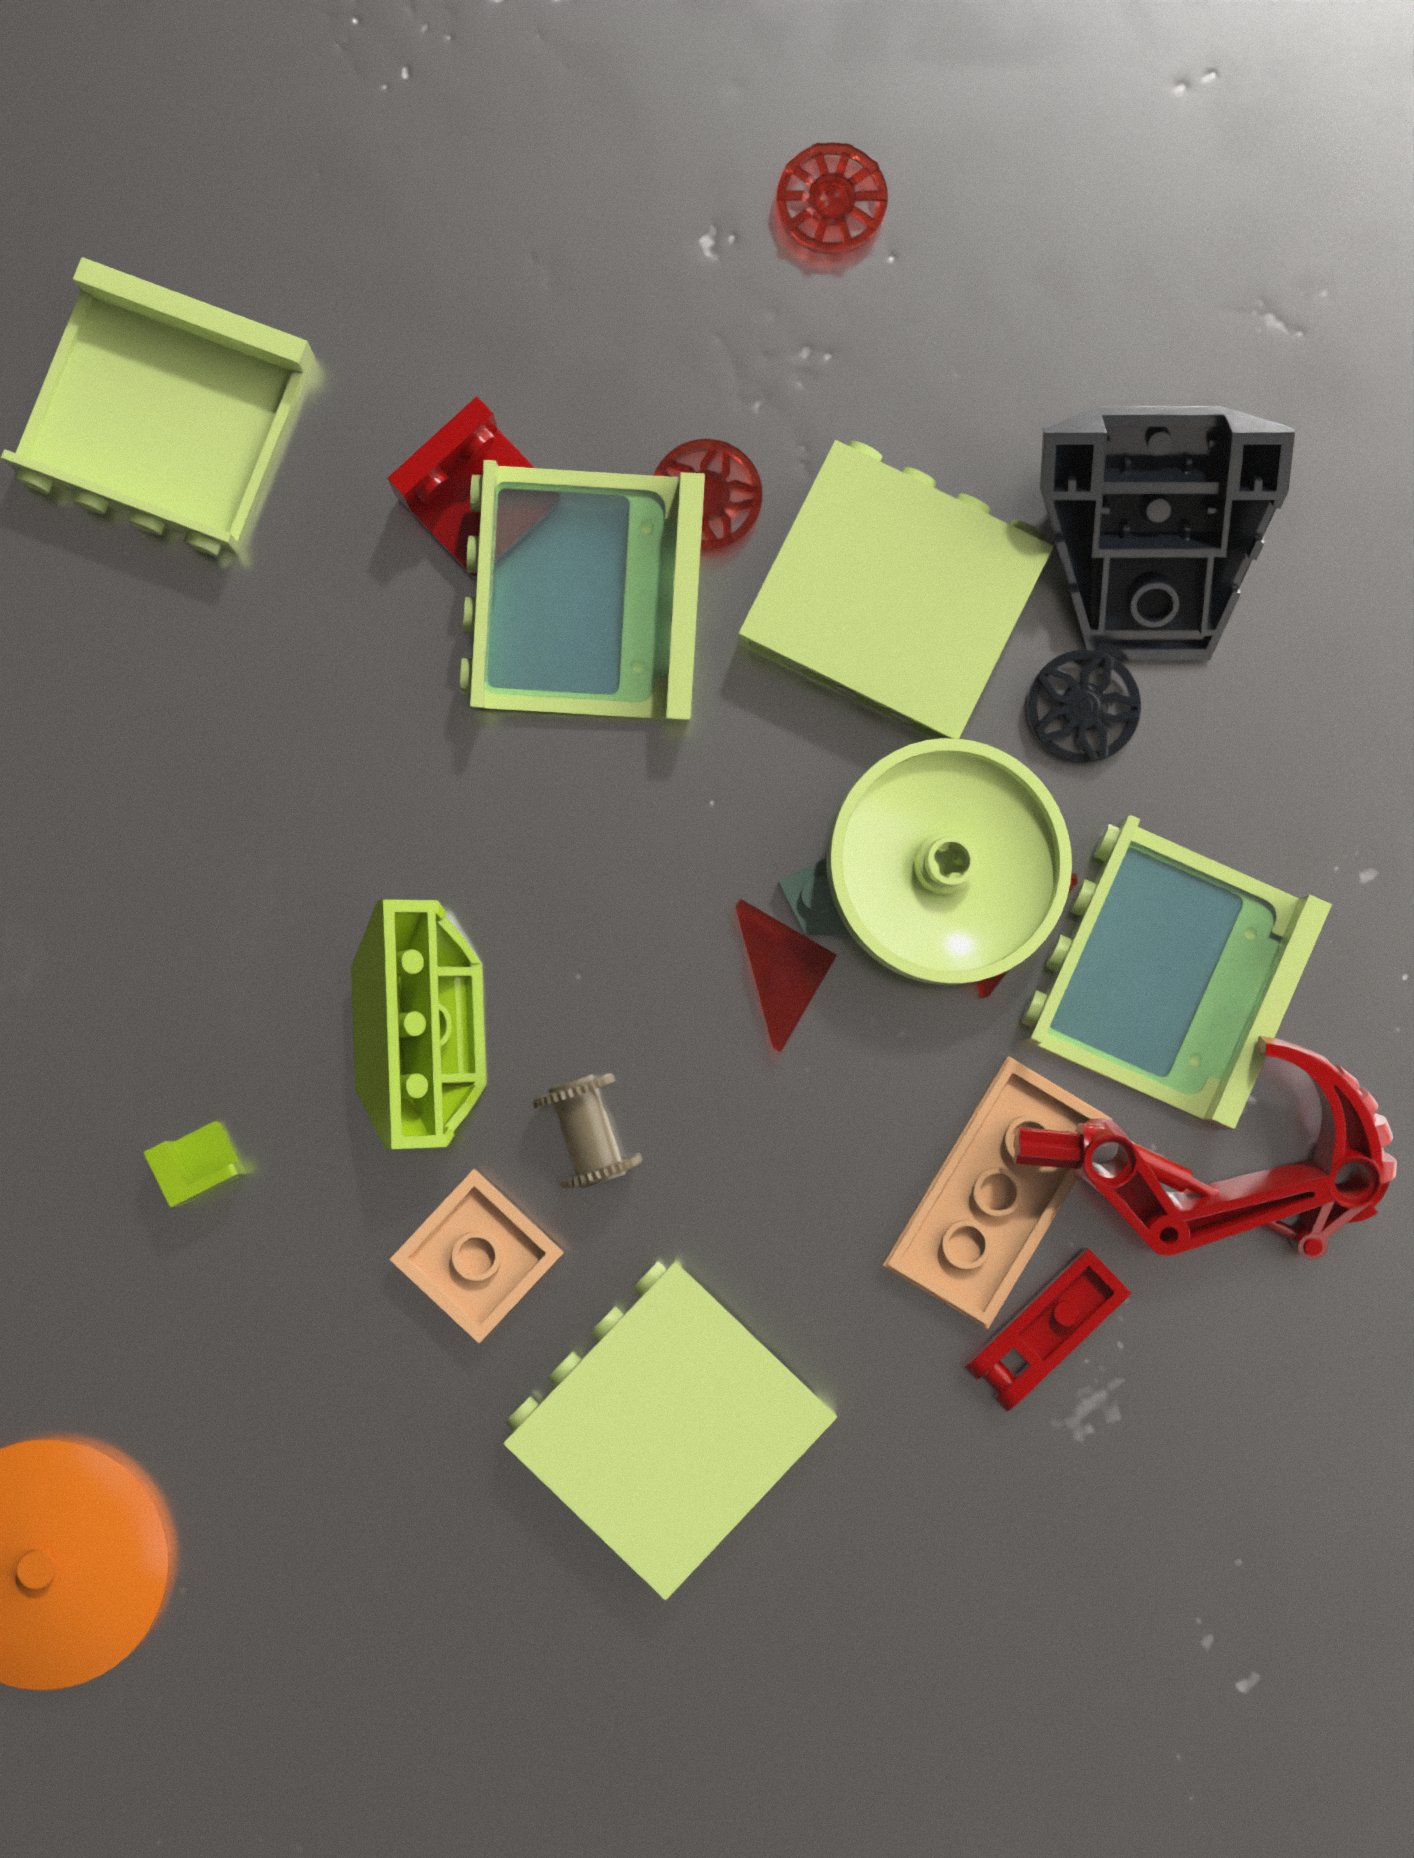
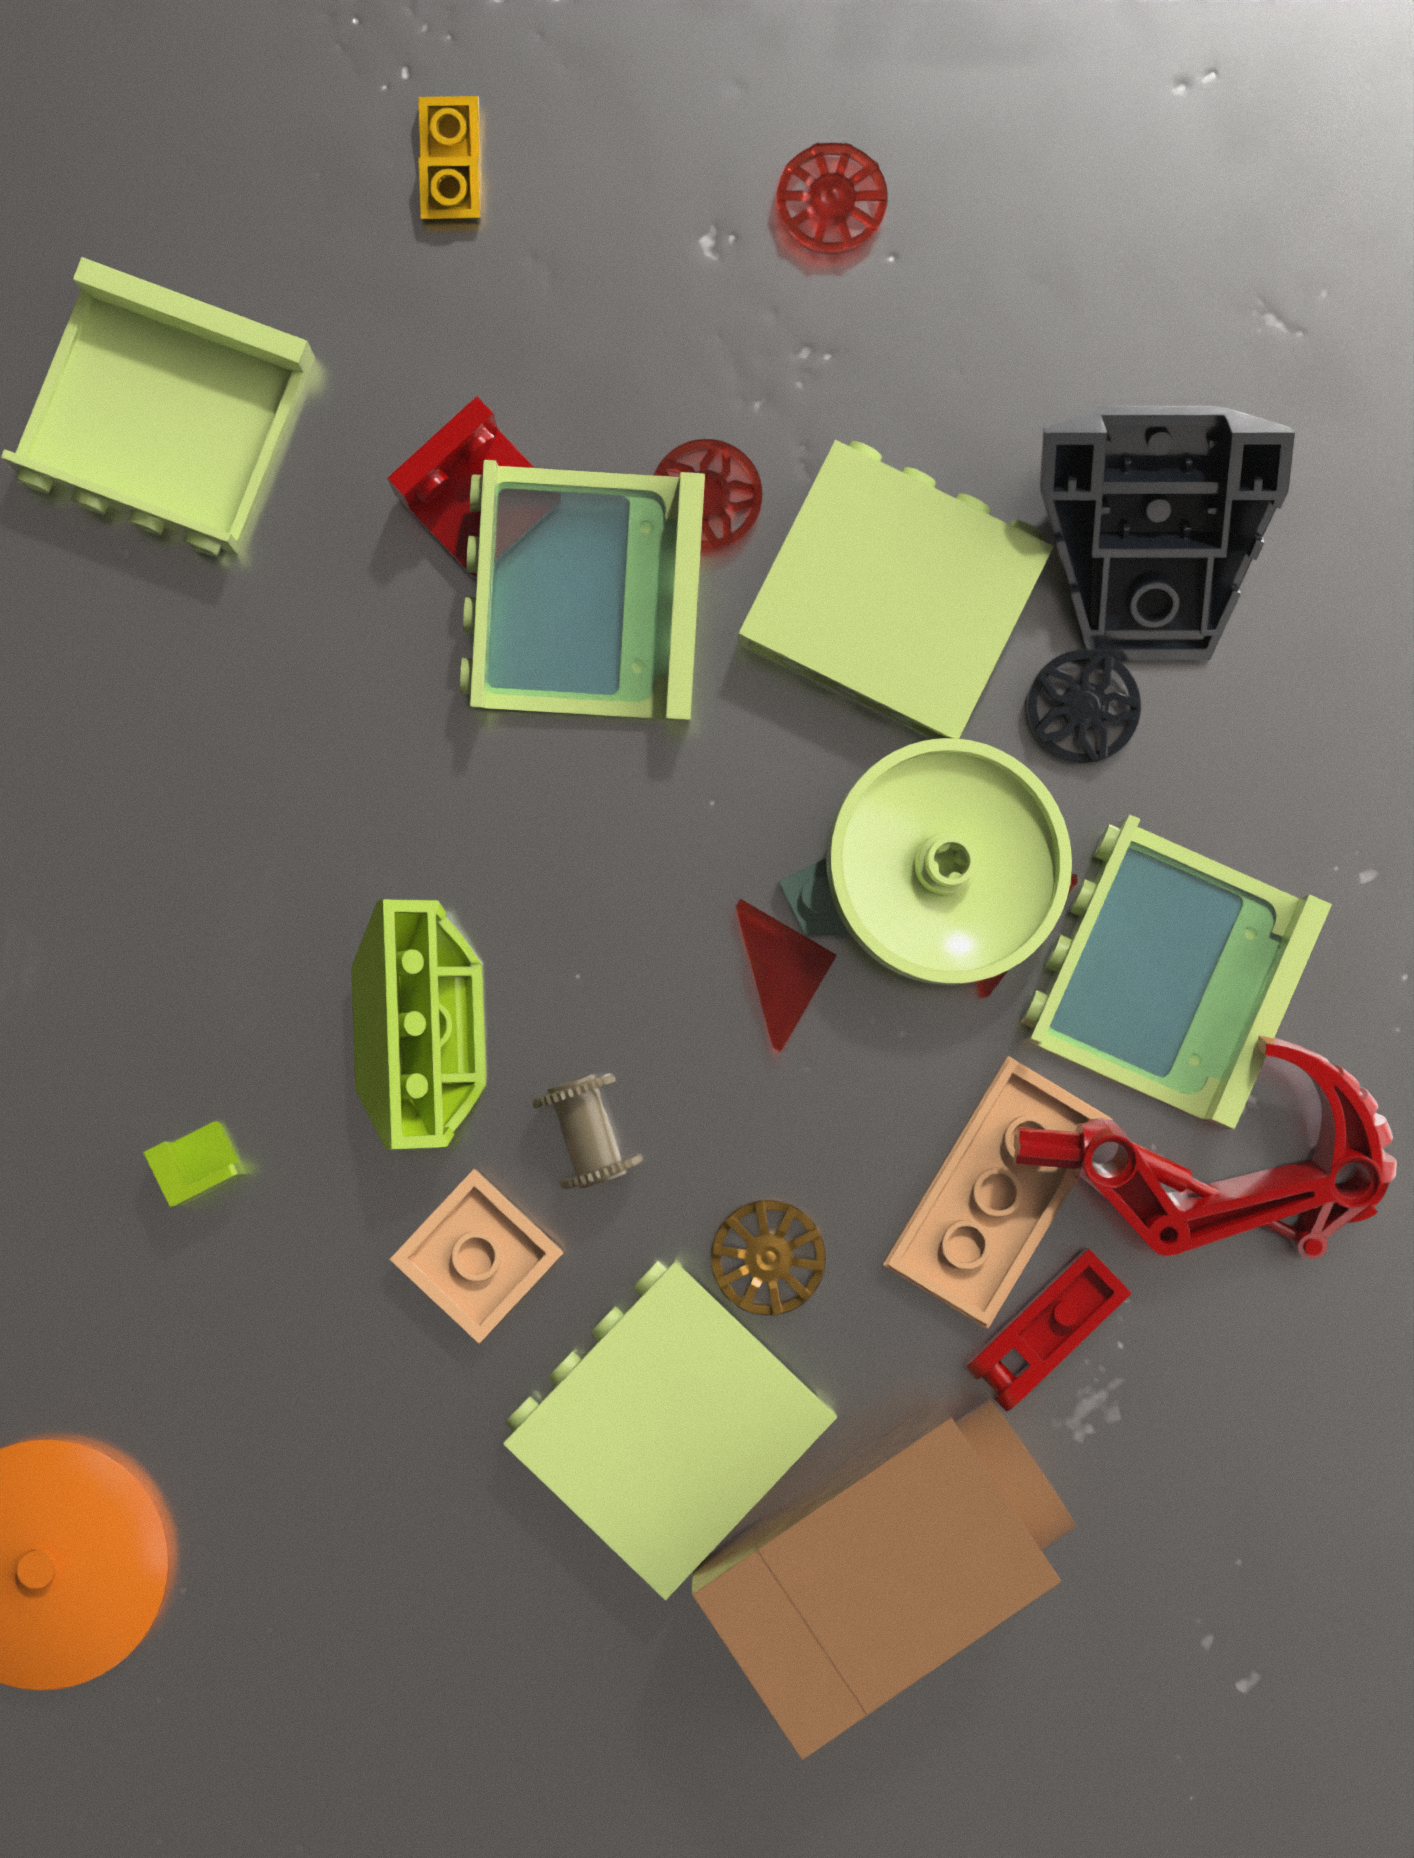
(449, 157): none -> yellow slope
(768, 1257): none -> pearl gold wheel
(883, 1569): none -> medium nougat container

